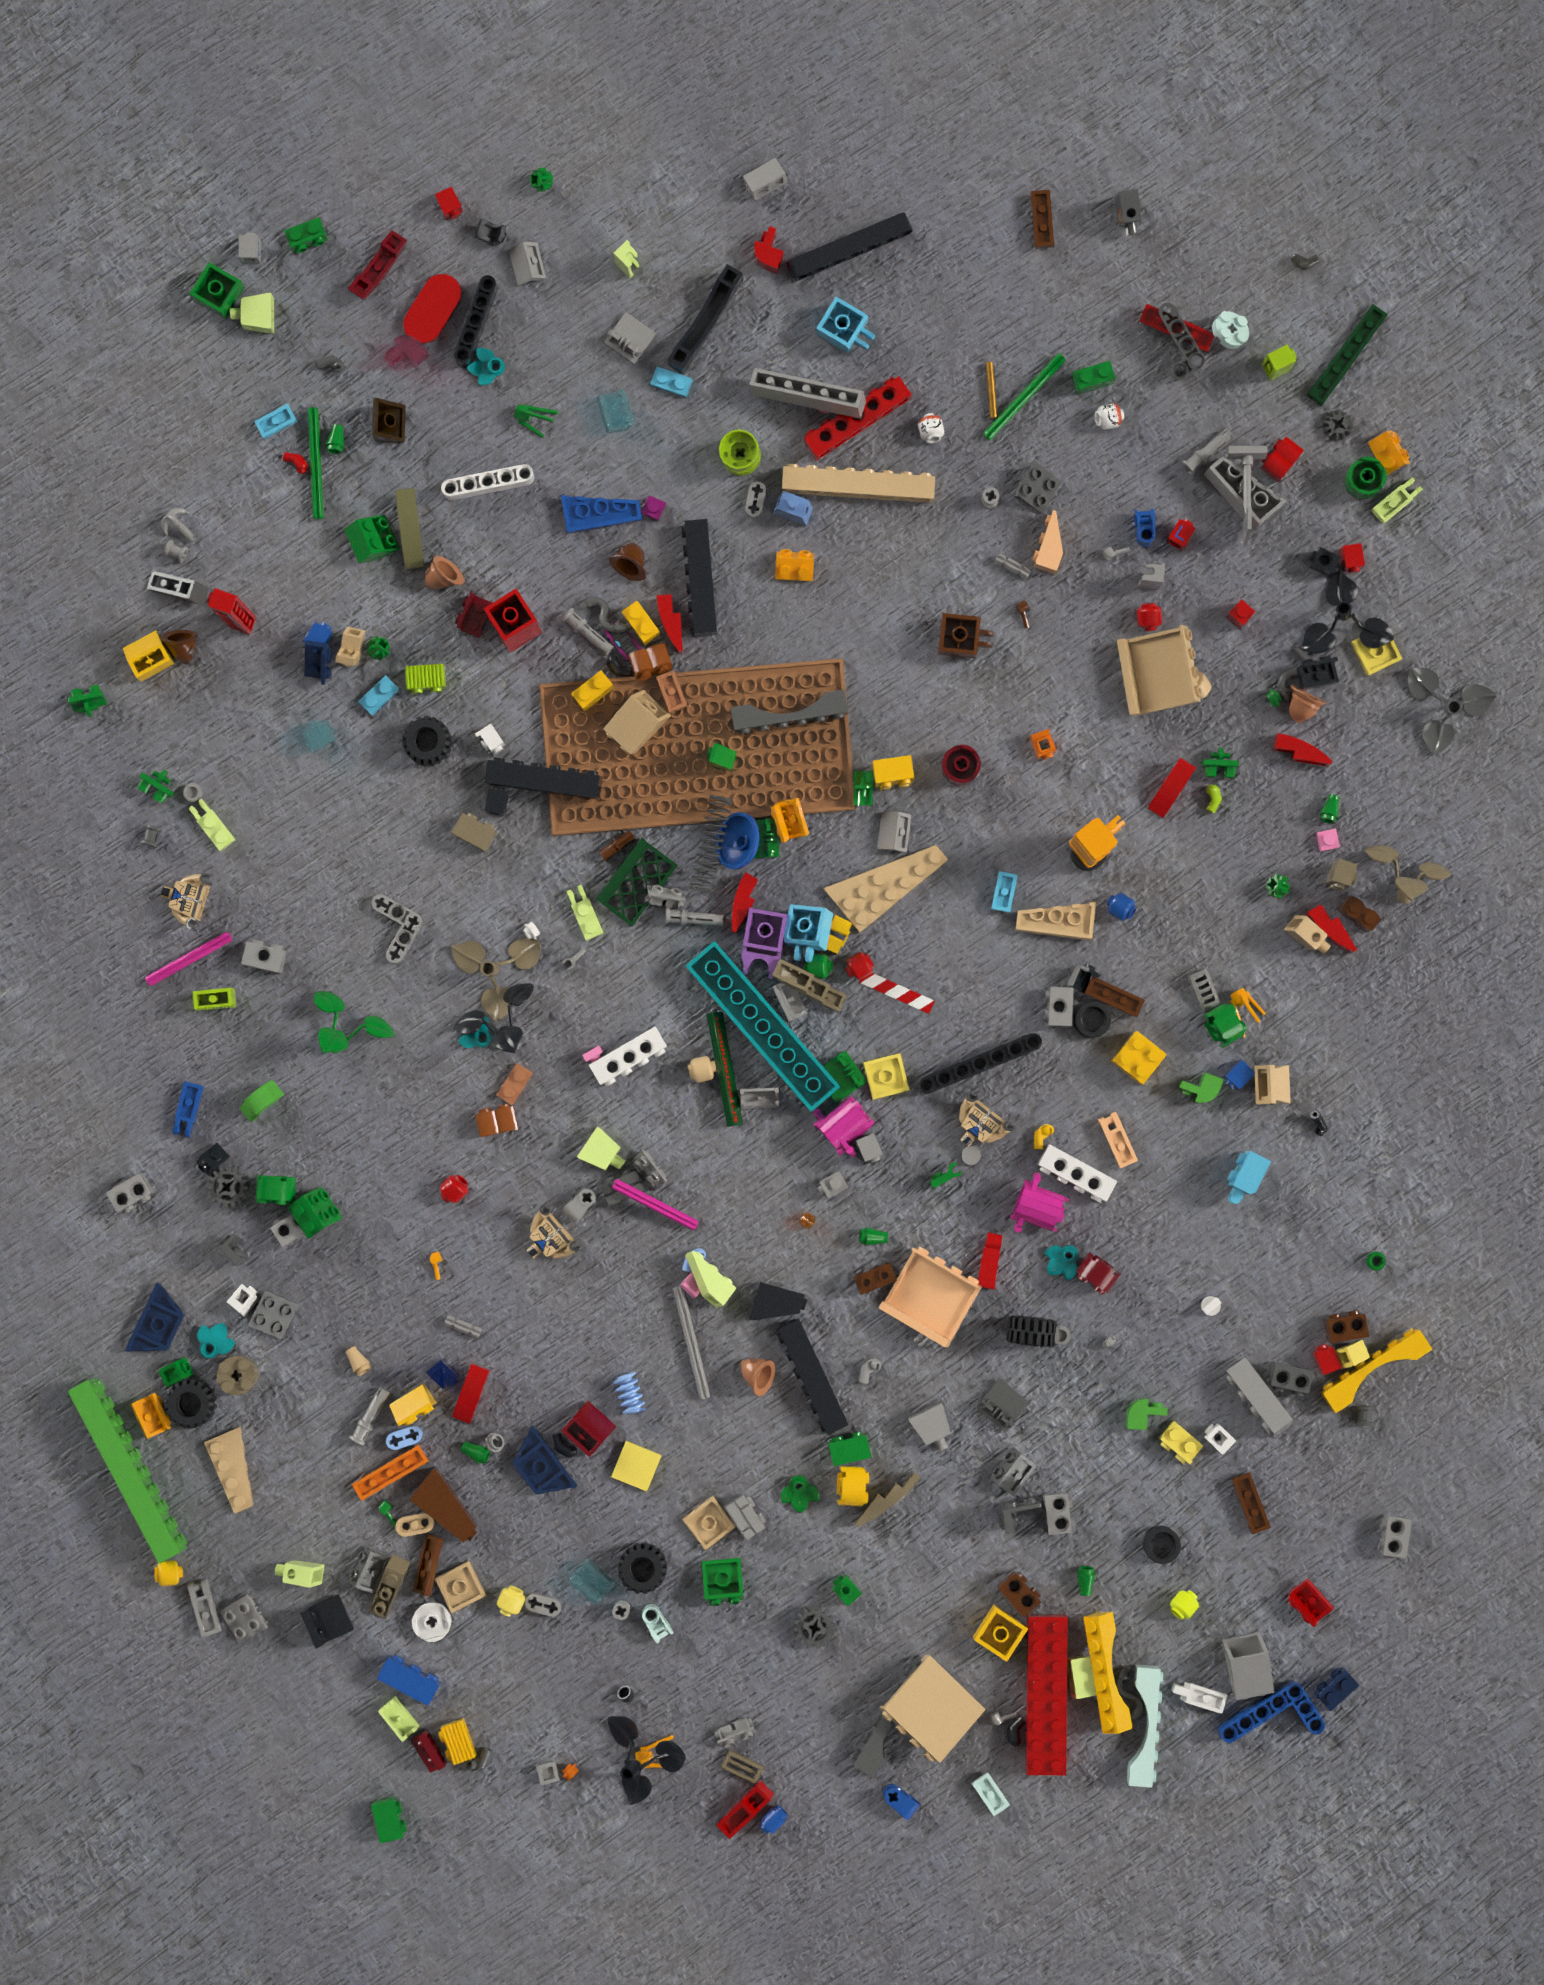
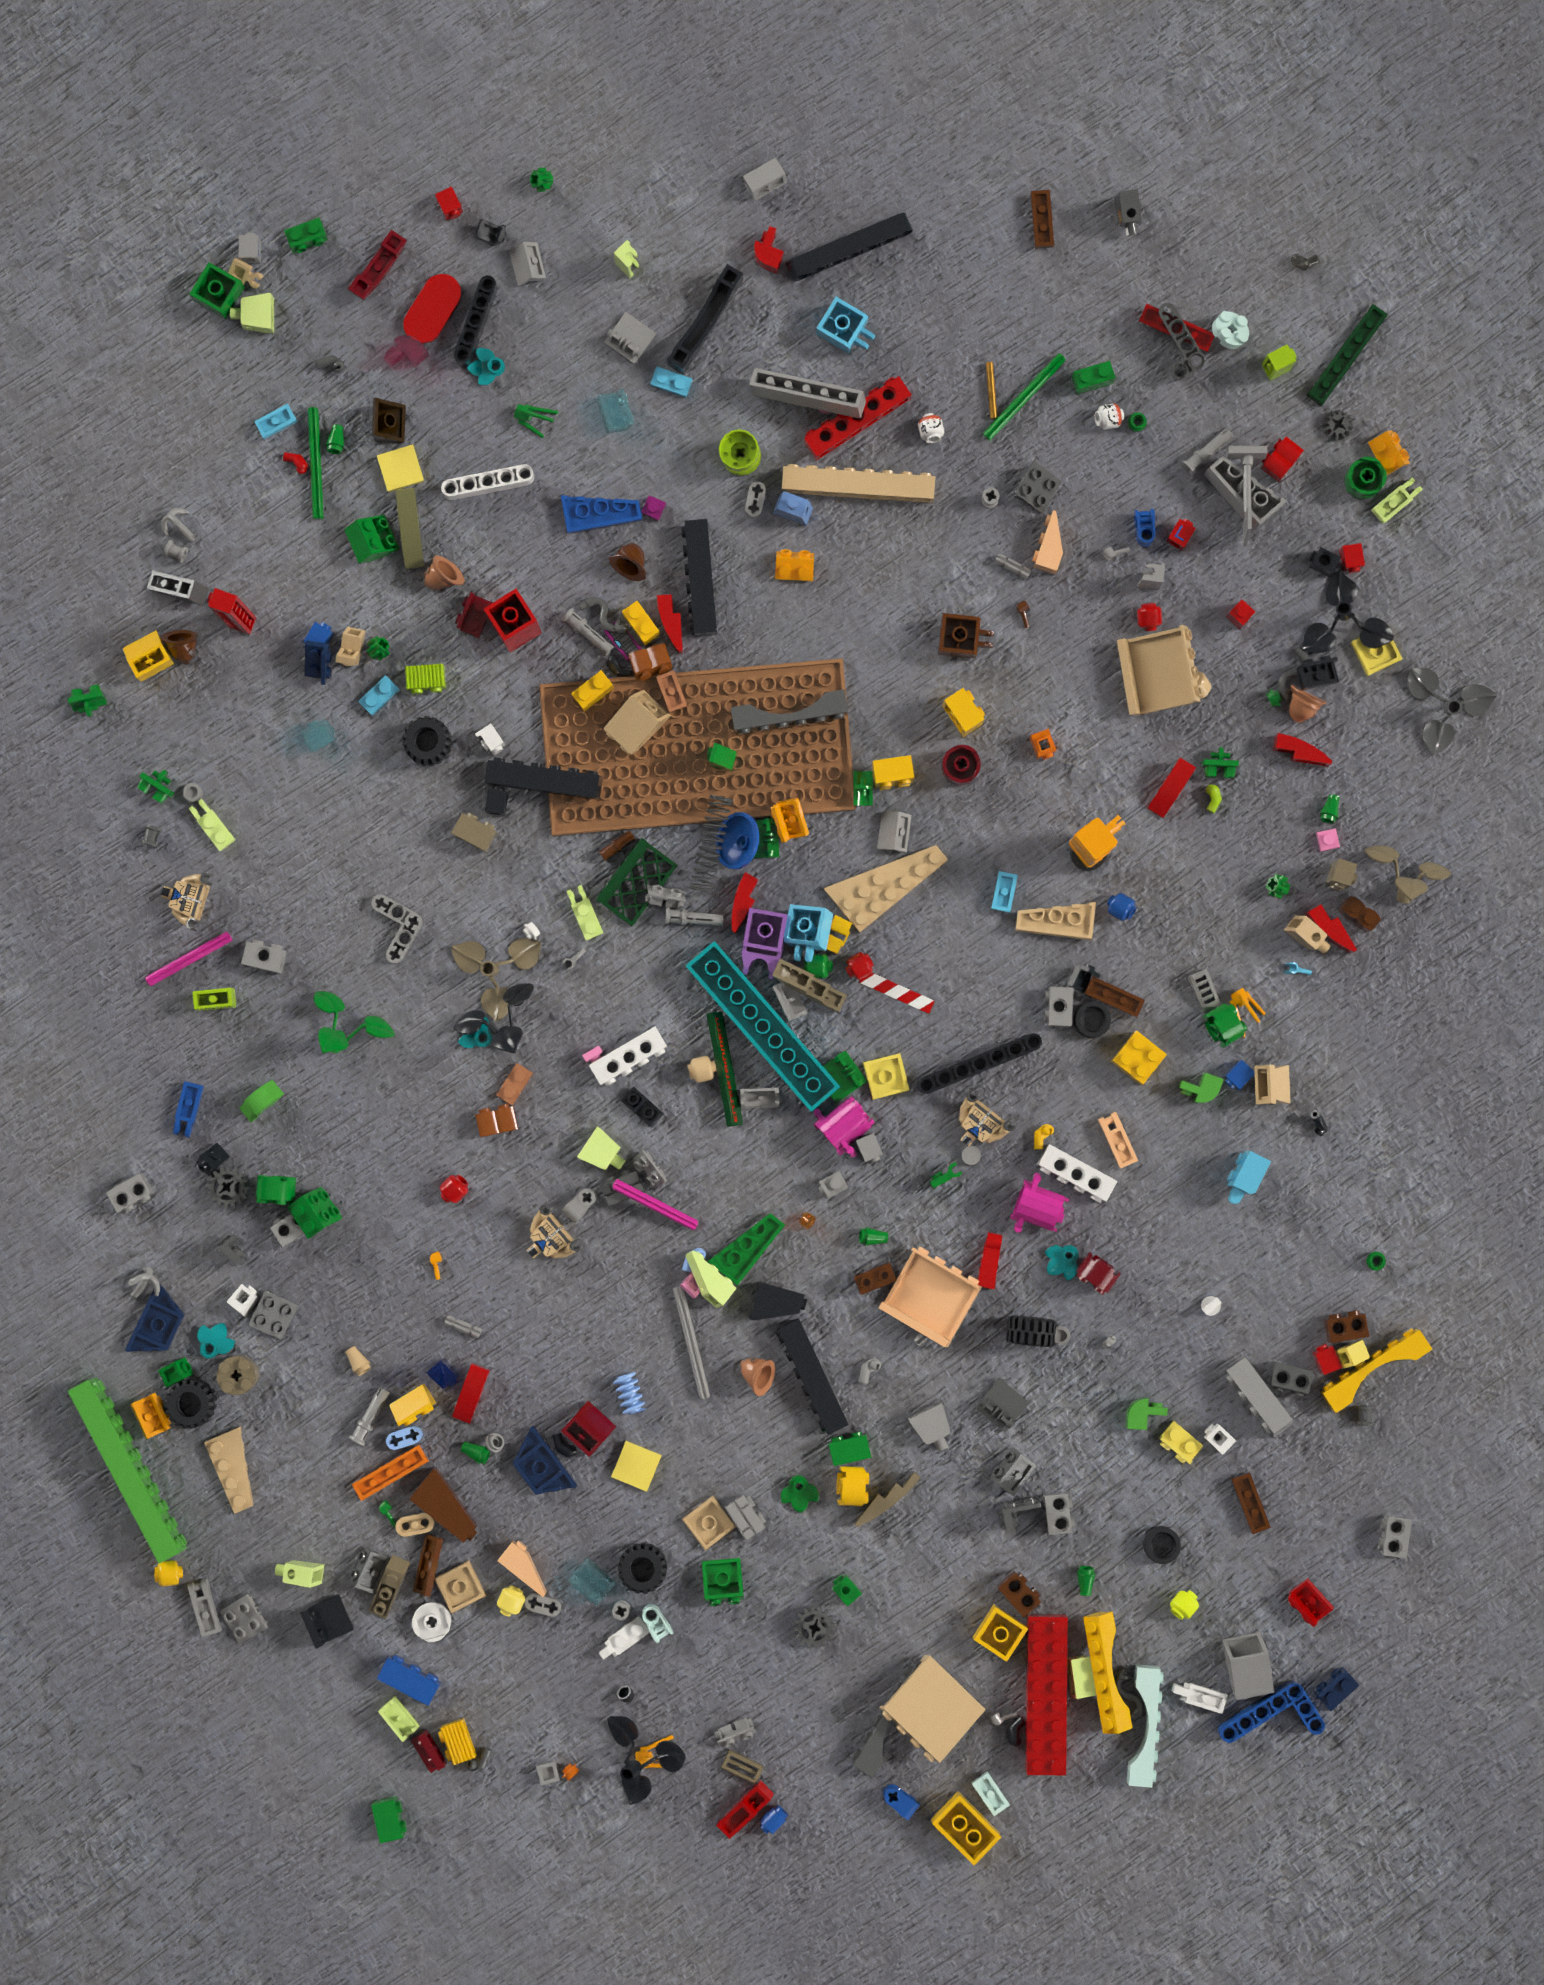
(144, 1280): none -> light grey piece
(243, 272): none -> tan plate
(400, 468): none -> light yellow tile
(520, 1564): none -> light nougat slope
(625, 1637): none -> white hinge
(642, 1107): none -> black slope
(744, 1252): none -> green wing
(964, 711): none -> yellow brick
(966, 1828): none -> yellow brick
(1137, 416): none -> green plate
(1295, 969): none -> medium azure hand

